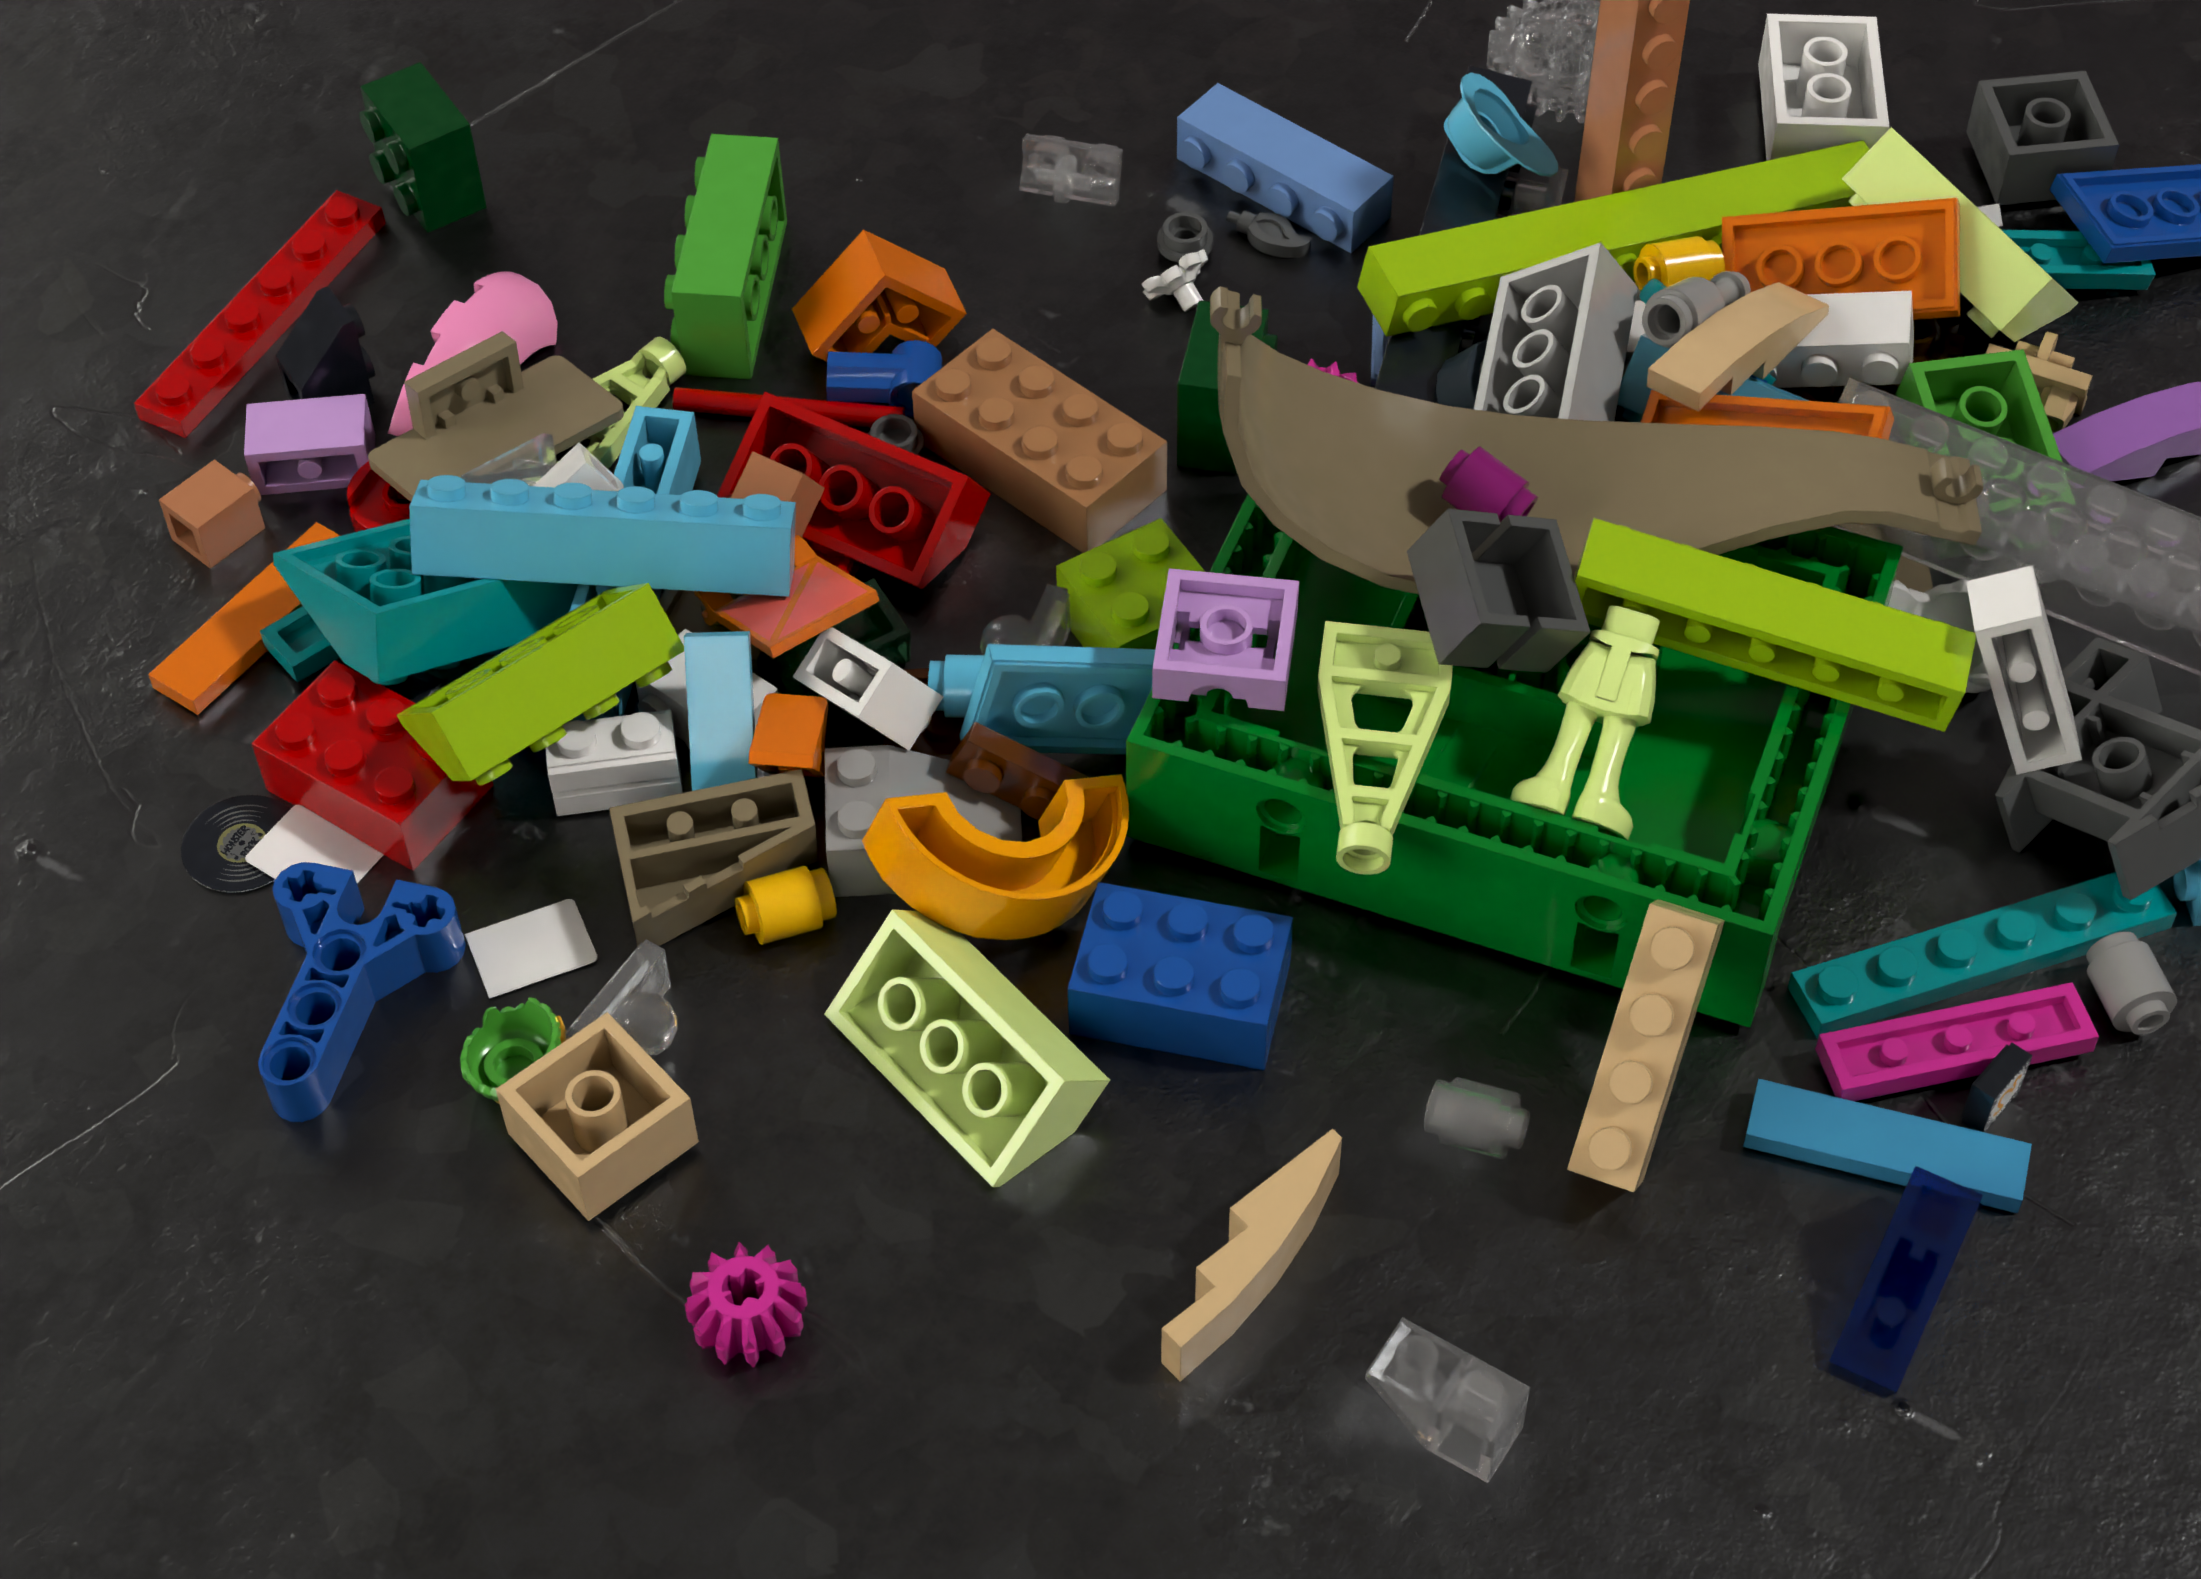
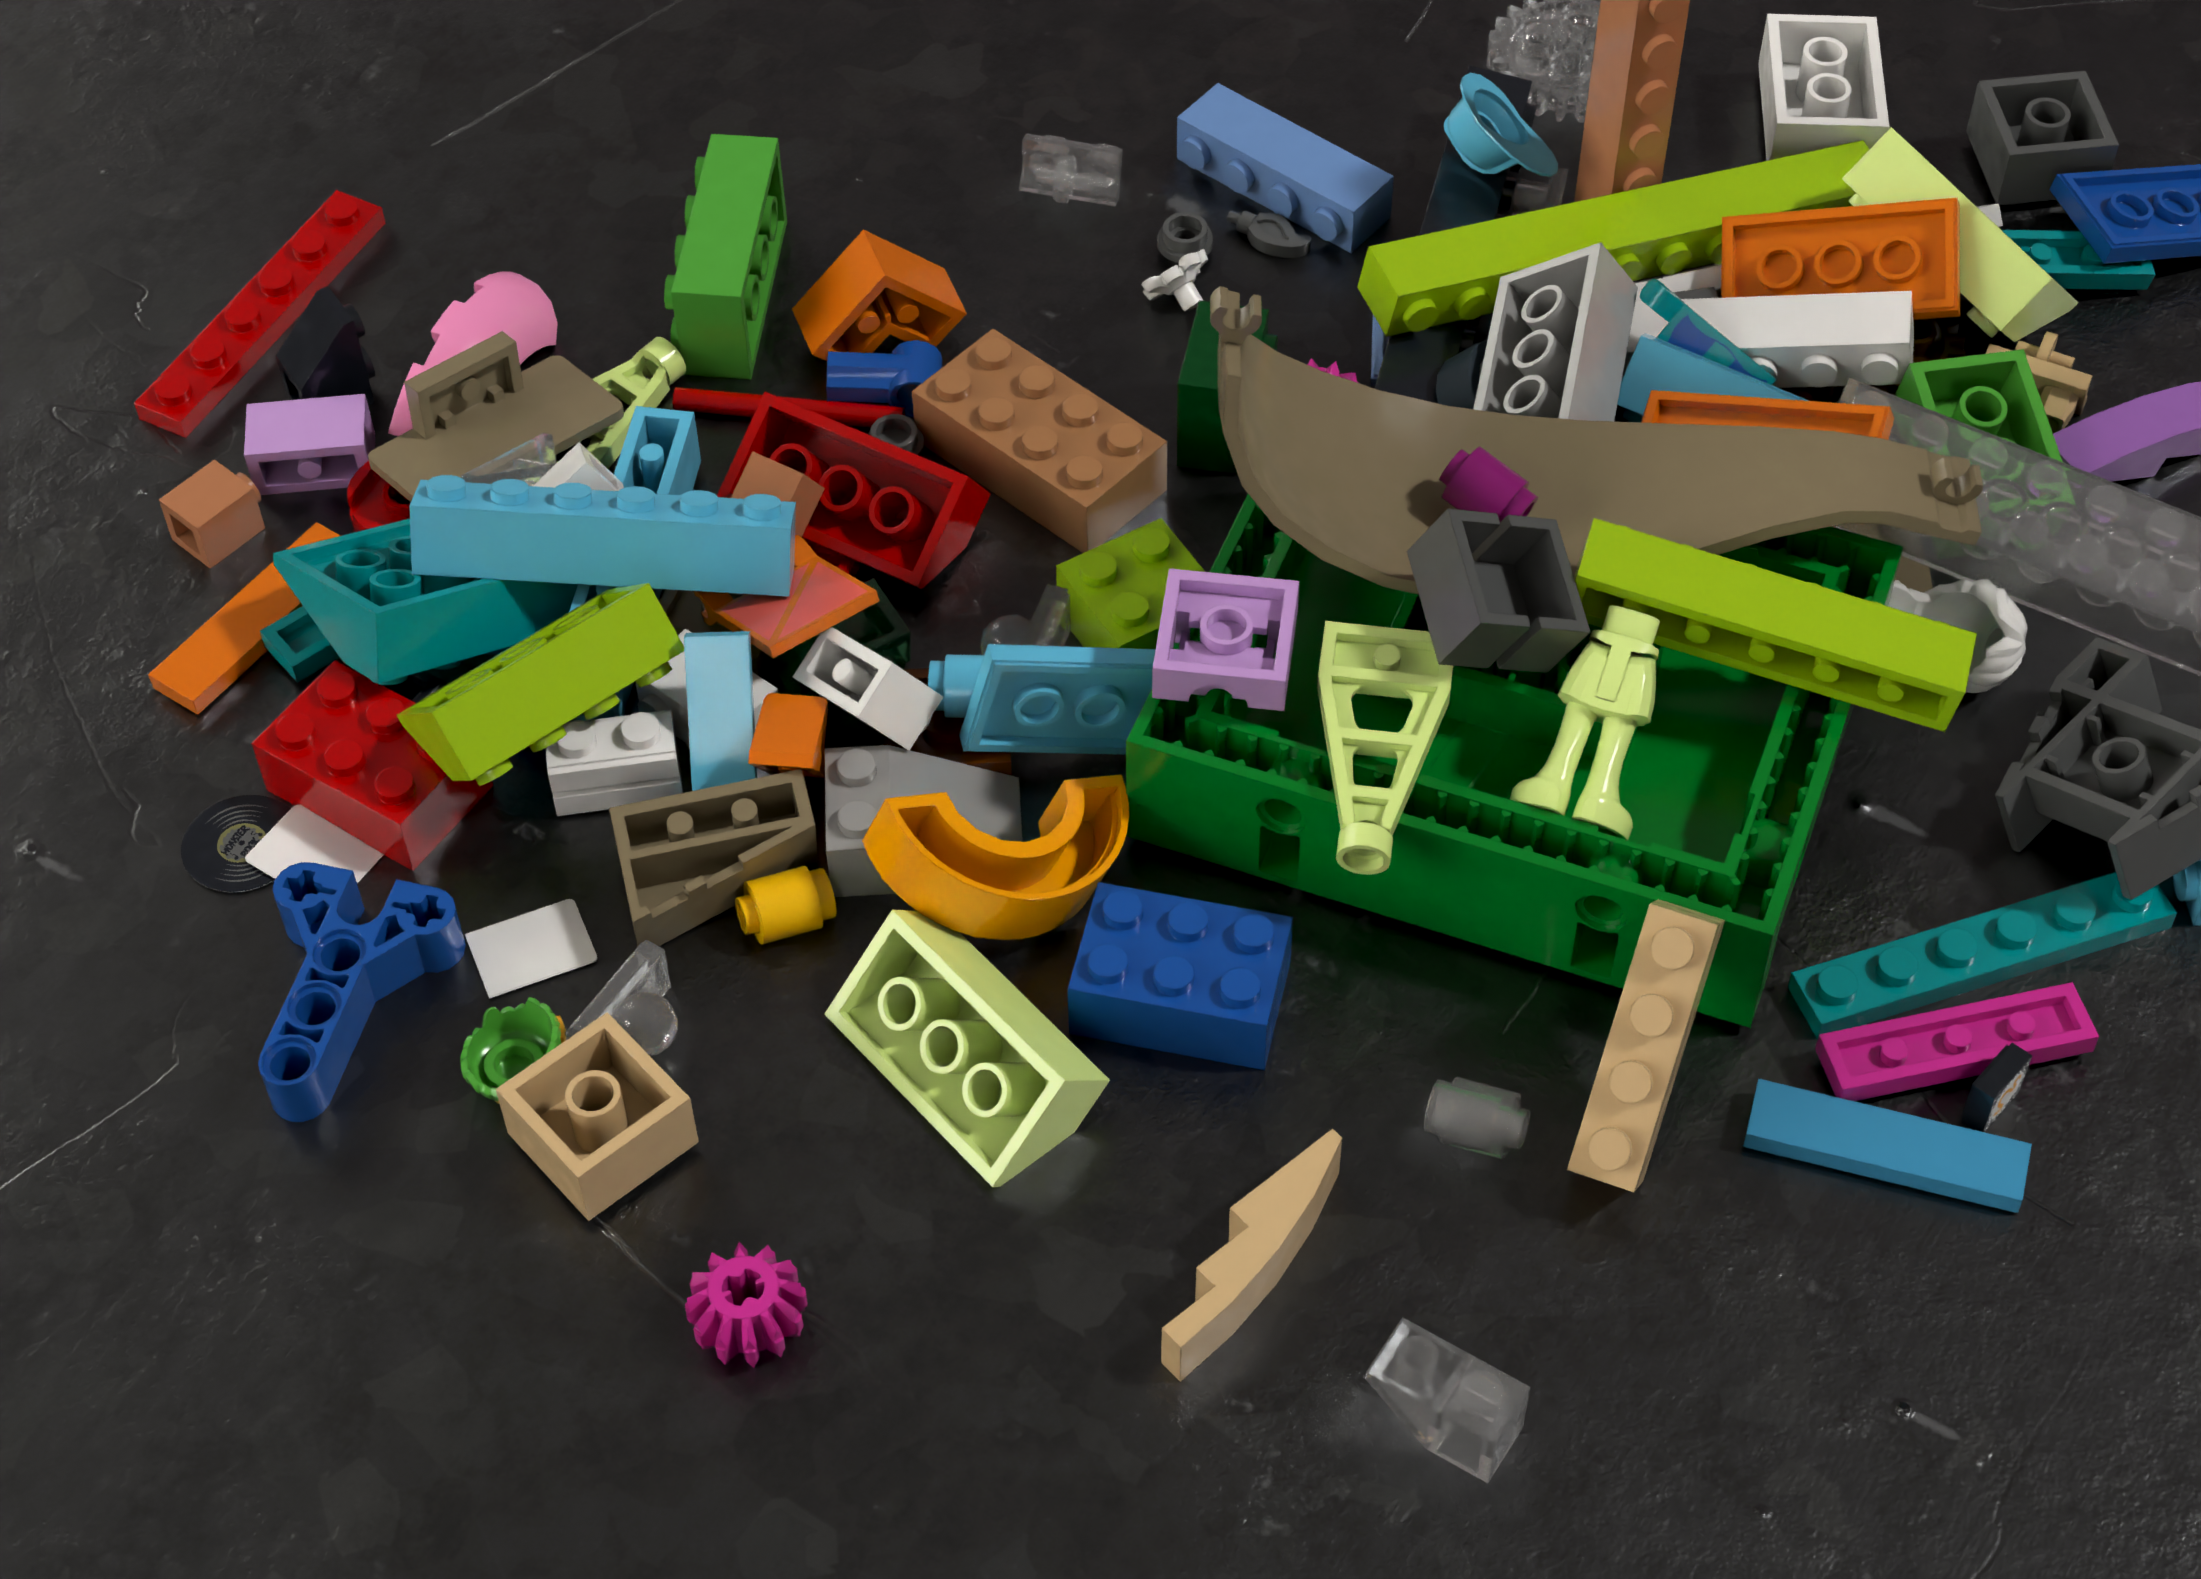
(422, 147): dark green brick -> none
(1008, 770): reddish brown plate -> none
(1678, 260): yellow brick -> none
(1688, 303): light grey piece -> none
(1736, 343): tan slope -> none
(1907, 1278): clear blue slope -> none
(2023, 669): white brick -> none
(2130, 983): light grey brick -> none

